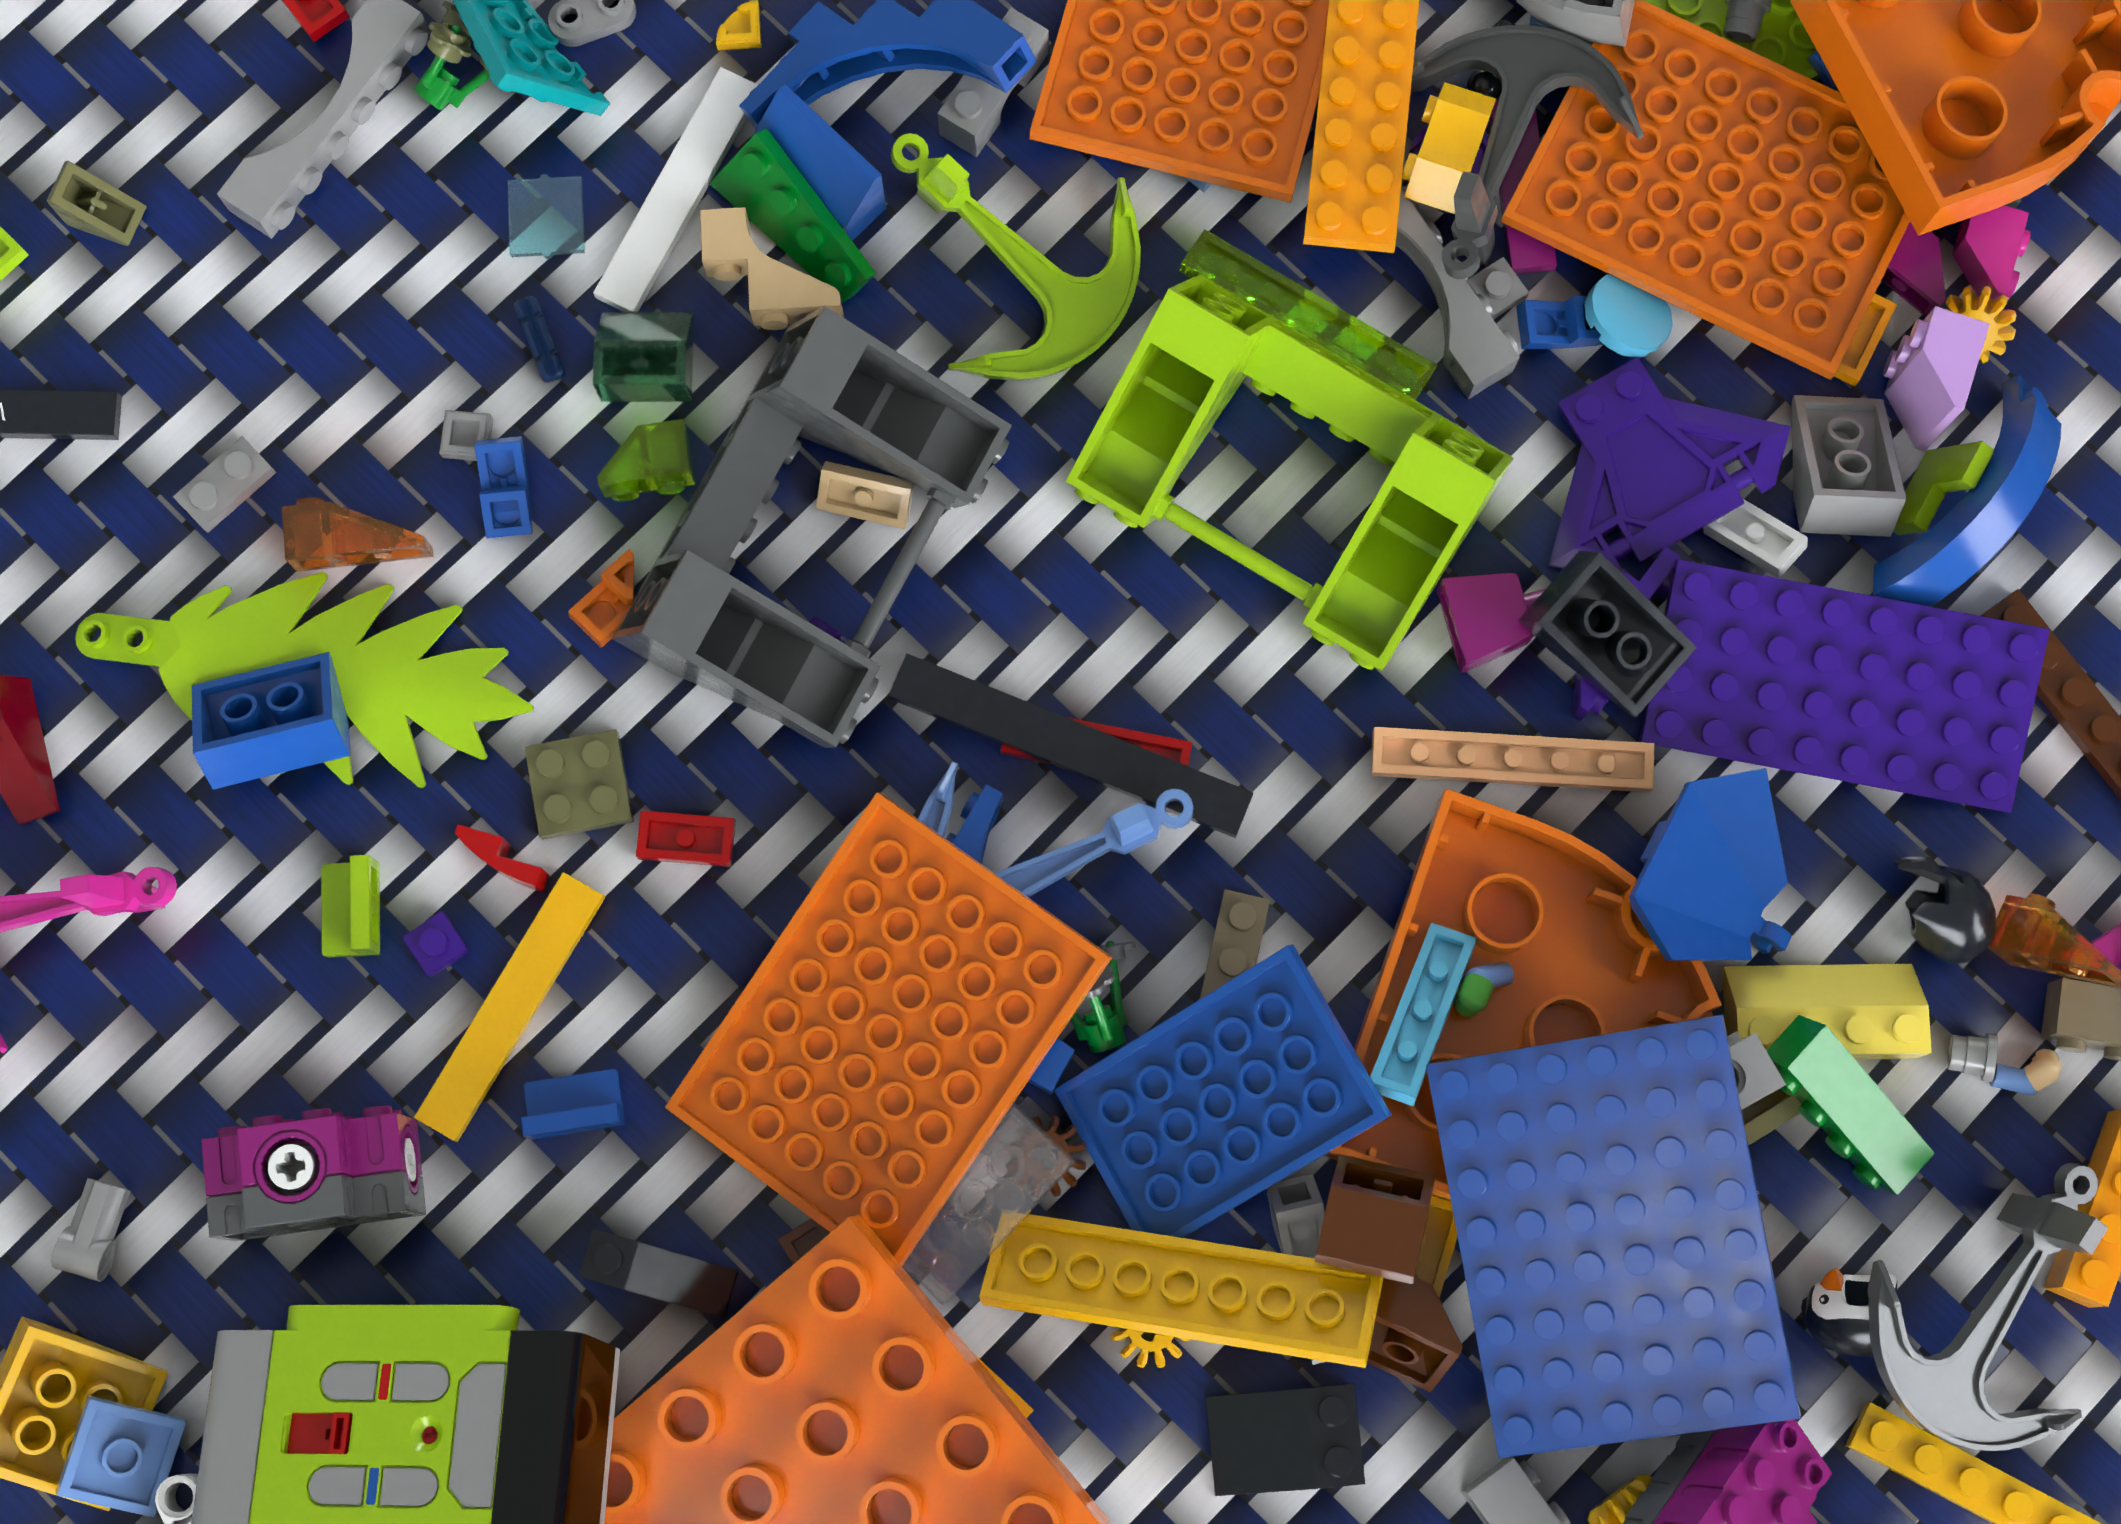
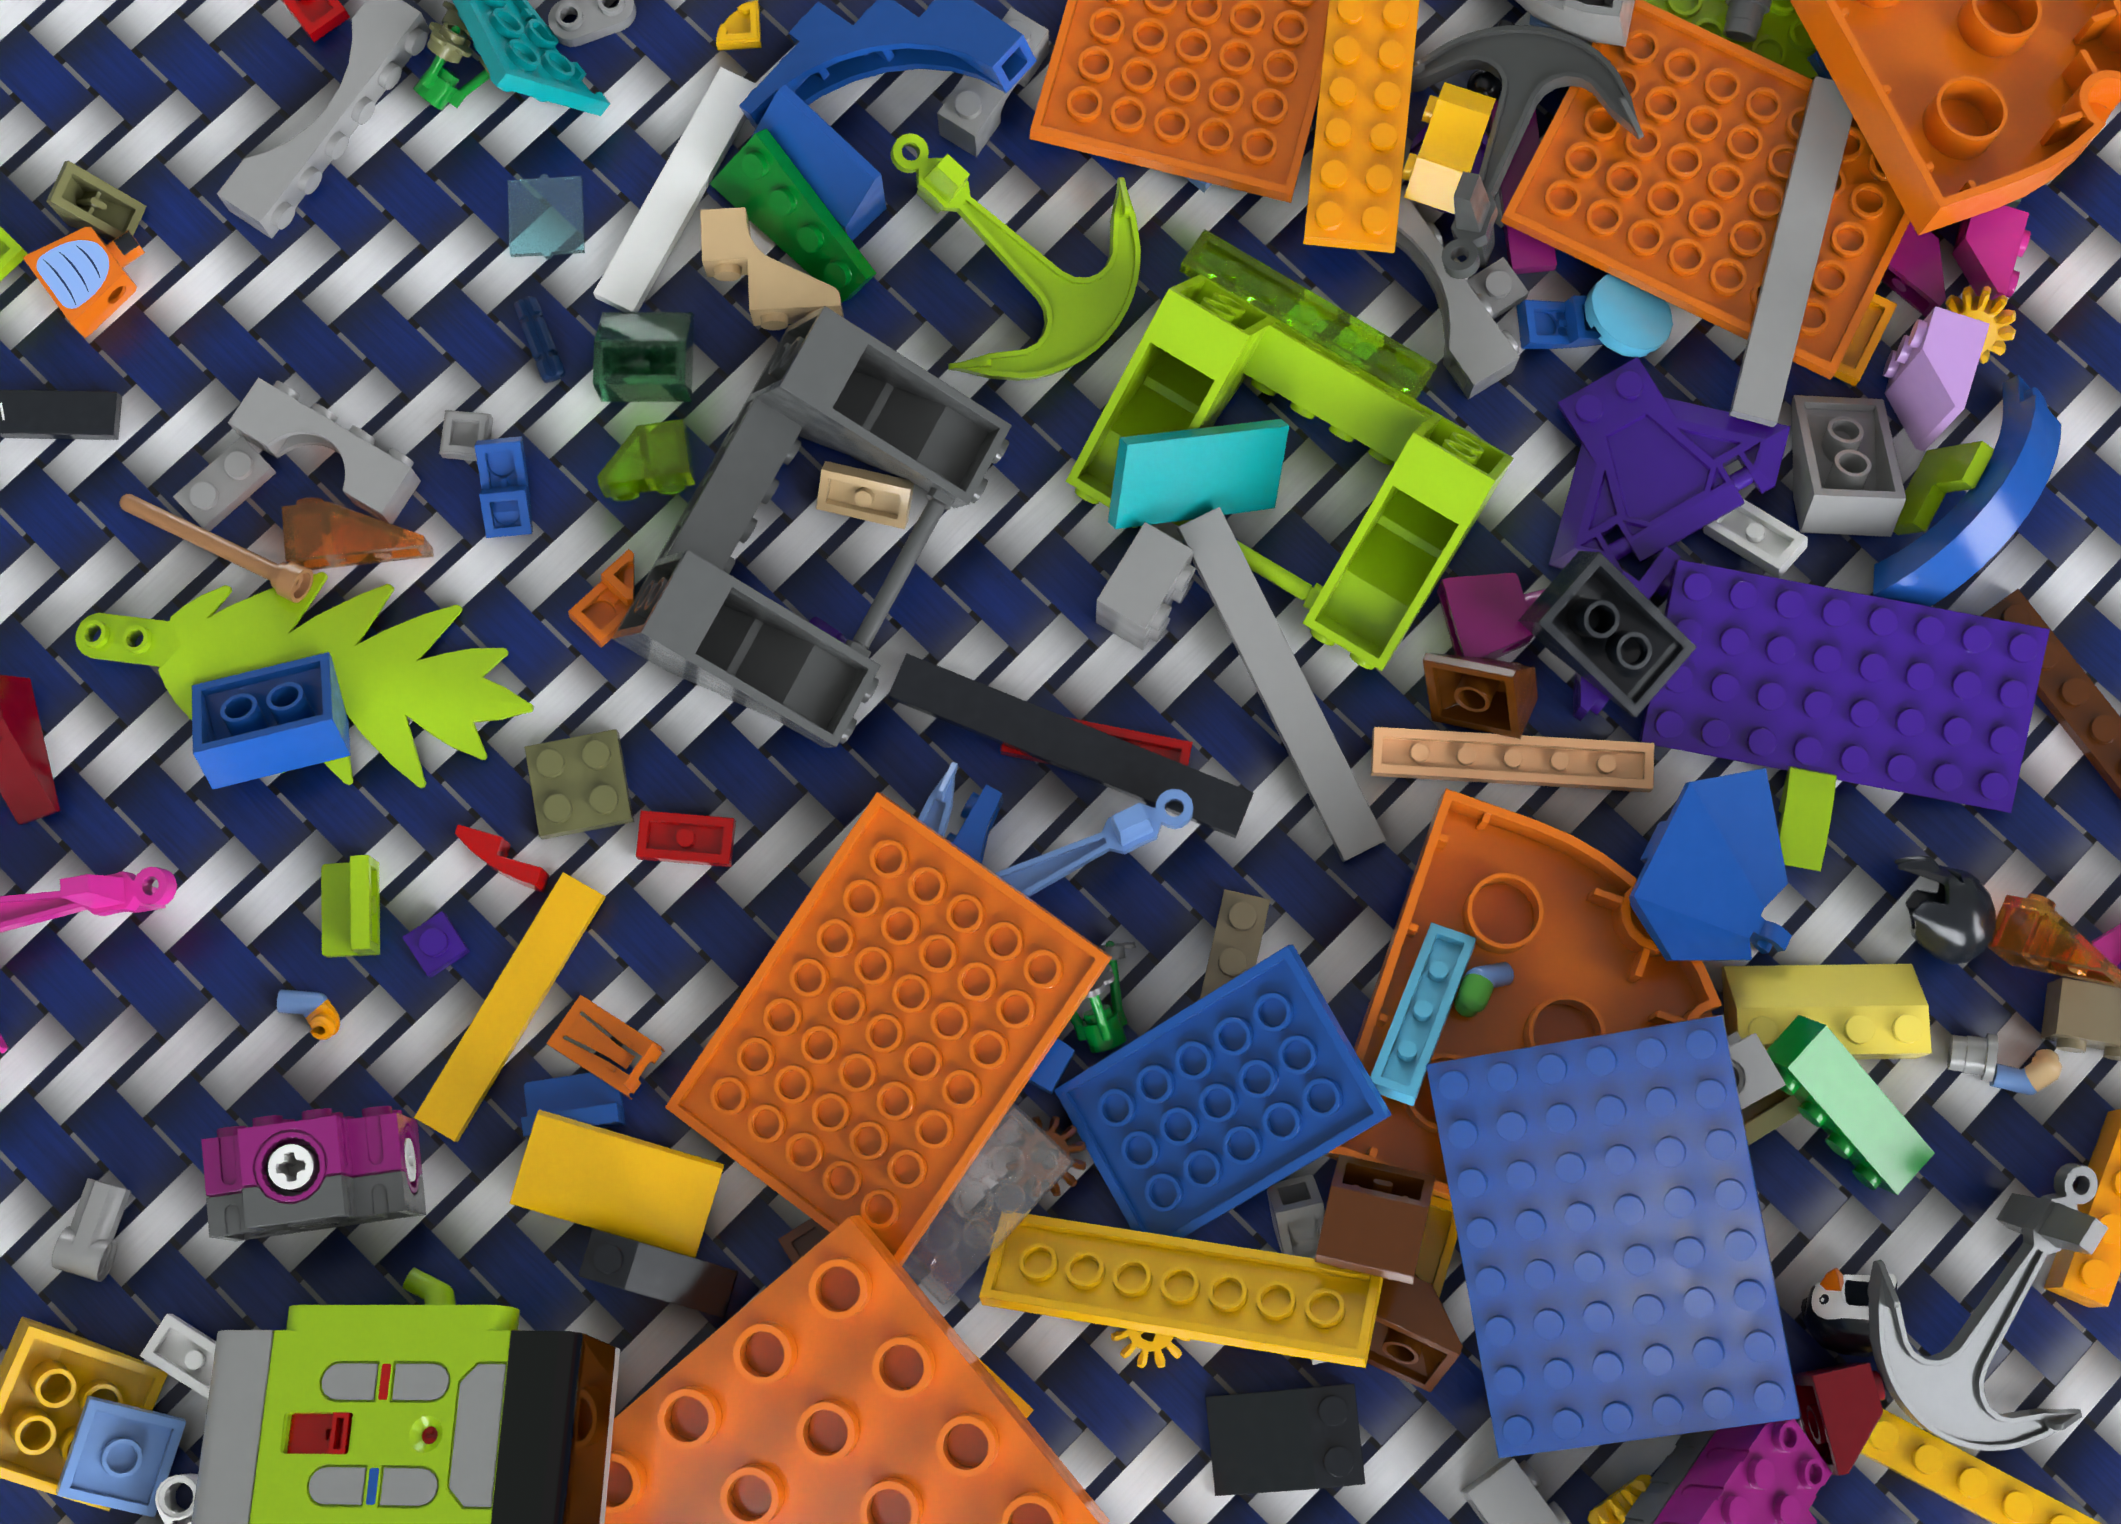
(86, 275): none -> torso
(182, 1353): none -> white plate
(279, 423): none -> light grey arch
(289, 579): none -> medium nougat piece
(314, 1007): none -> arm
(429, 1288): none -> lime arm
(584, 1032): none -> orange piece
(616, 1183): none -> yellow tile
(1144, 586): none -> light grey brick
(1196, 471): none -> teal tile
(1281, 684): none -> light grey tile
(1480, 693): none -> reddish brown slope
(1793, 256): none -> light grey tile
(1806, 817): none -> lime slope
(1839, 1410): none -> dark red slope

